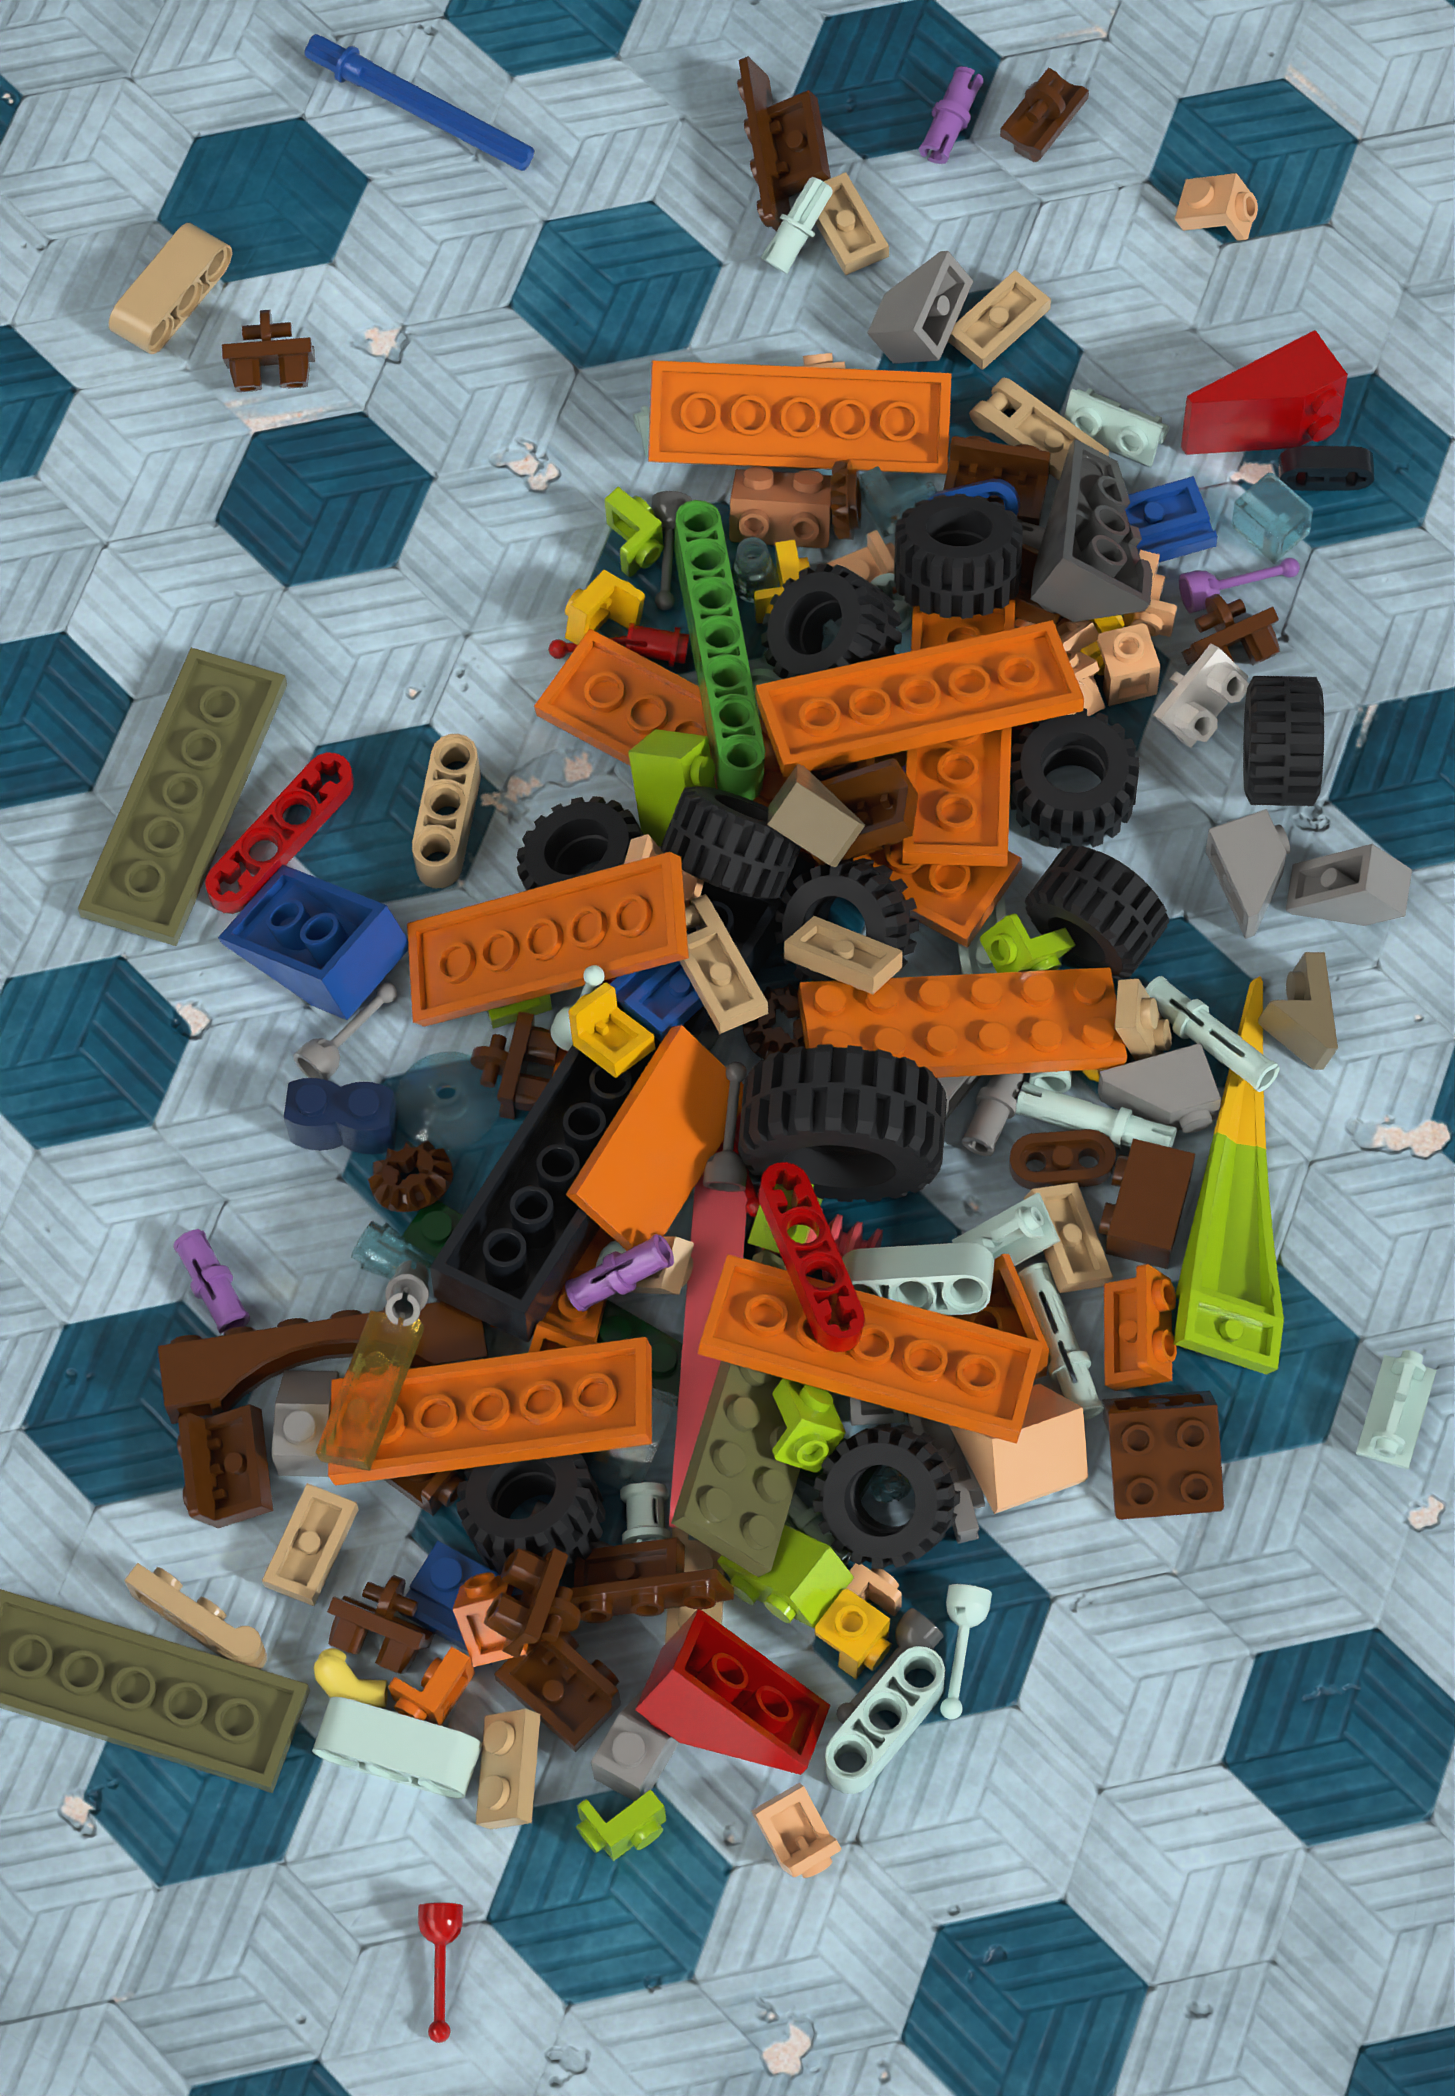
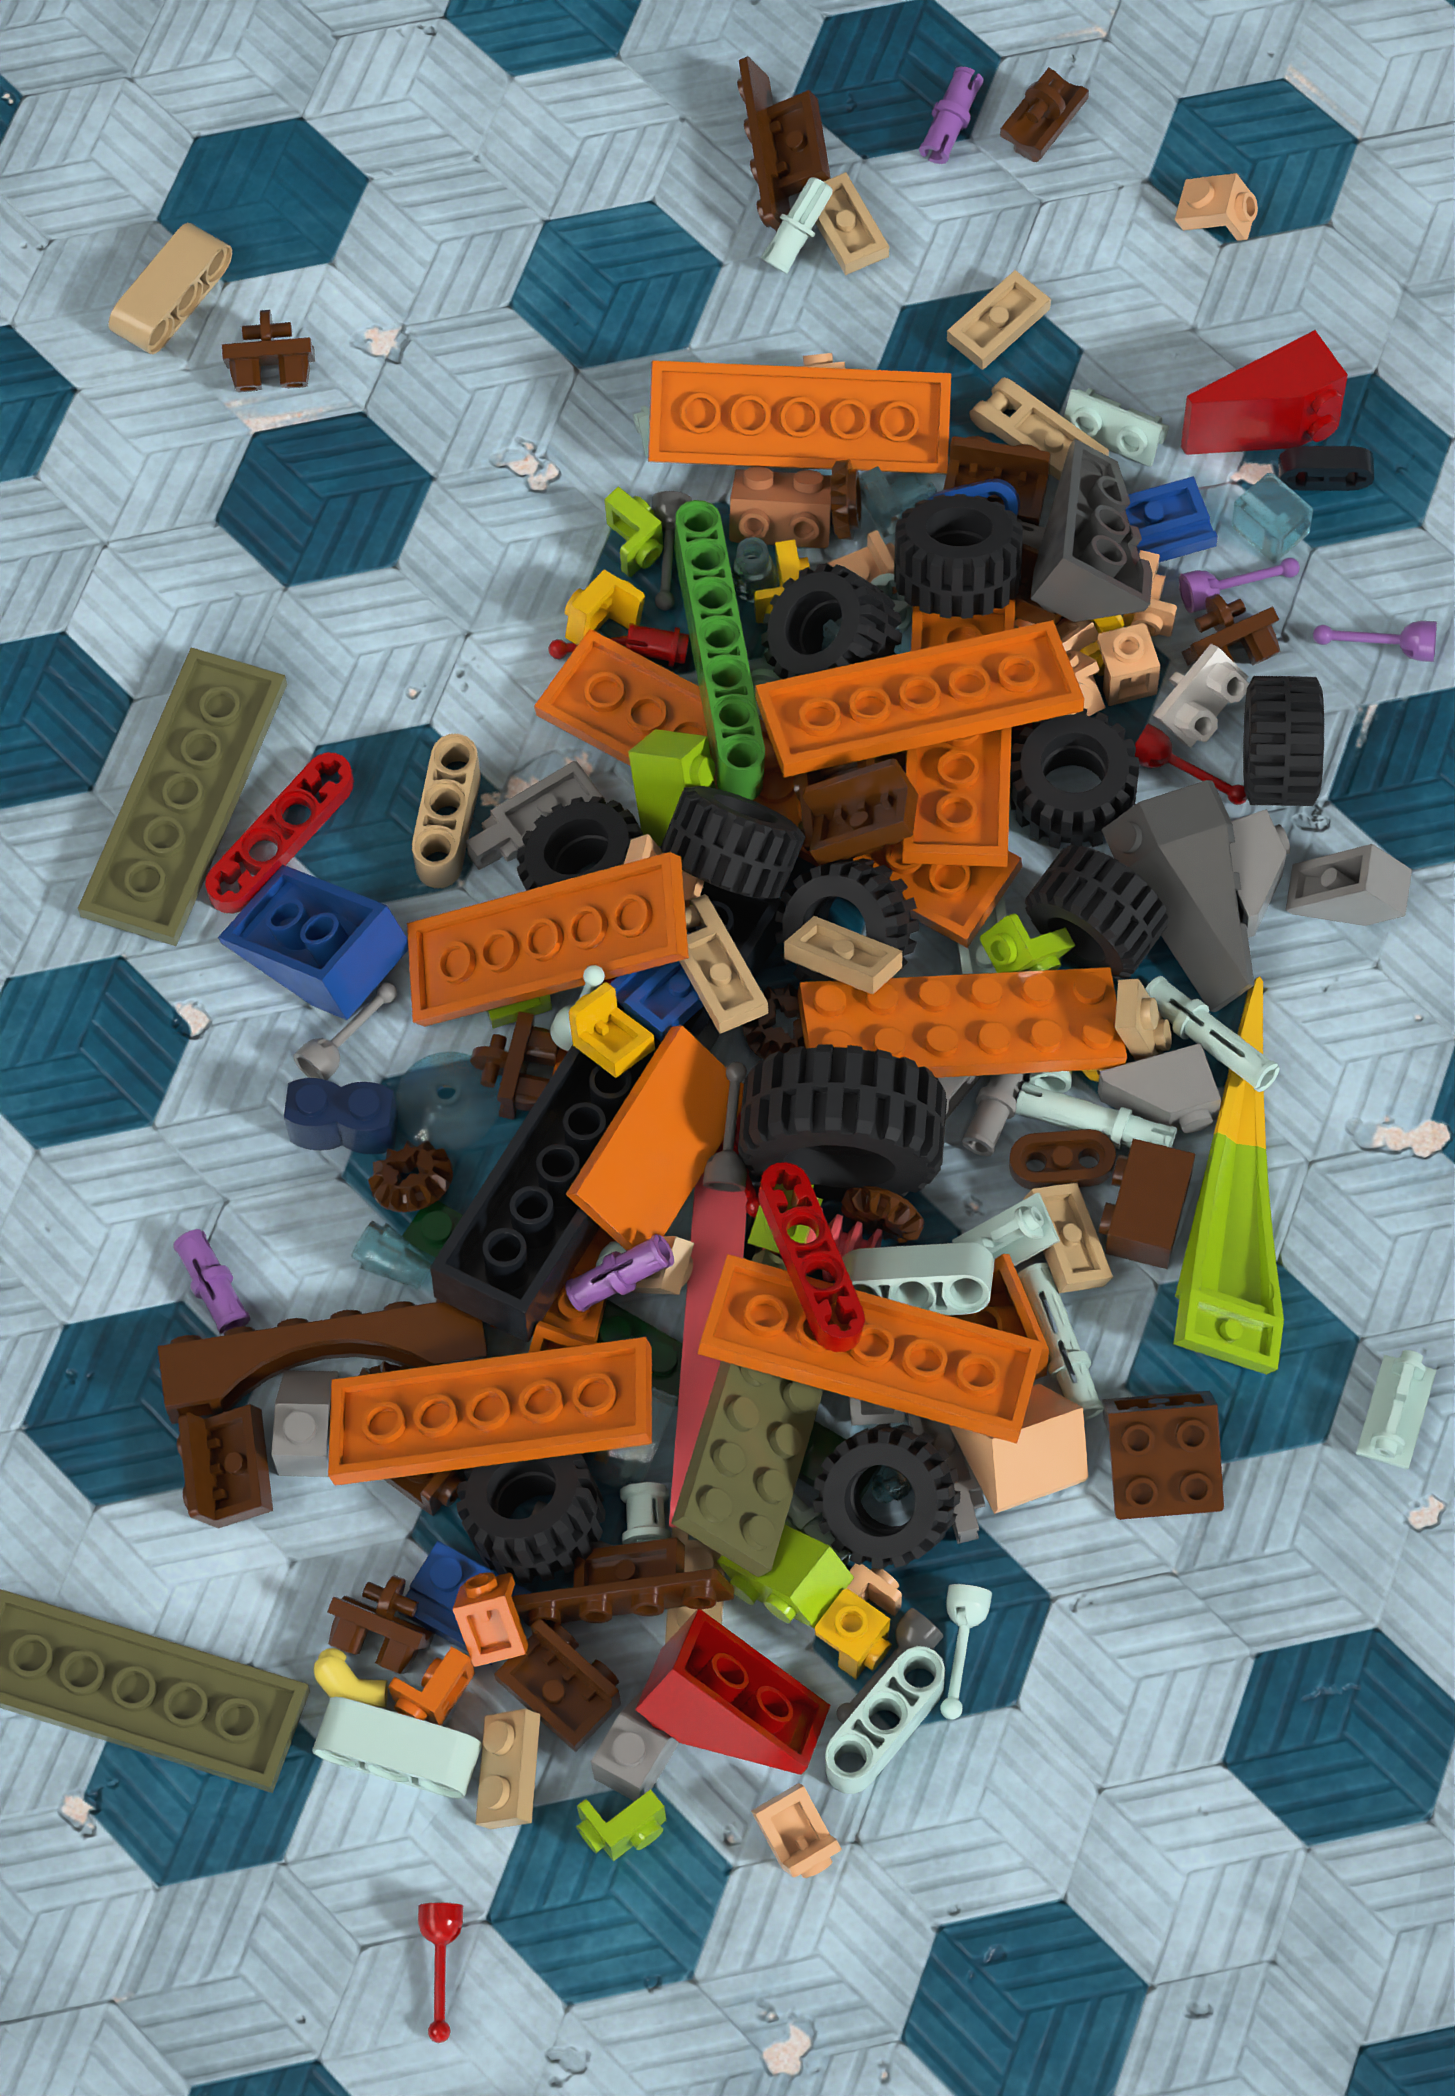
(198, 1619): tan plate -> none
(310, 1544): tan plate -> none
(362, 72): blue axle -> none
(369, 1392): clear yellow tile -> none
(407, 1304): light grey pin -> none
(517, 815): none -> light grey hinge
(539, 1605): reddish brown hips -> none
(811, 1425): lime bracket -> none
(813, 817): dark tan slope -> none
(884, 1211): none -> reddish brown gear
(921, 311): light grey slope -> none
(1139, 1330): orange bracket -> none
(1156, 750): none -> red hinge
(1184, 855): none -> dark grey wedge
(1307, 1018): dark tan slope -> none
(1416, 639): none -> medium lavender hinge

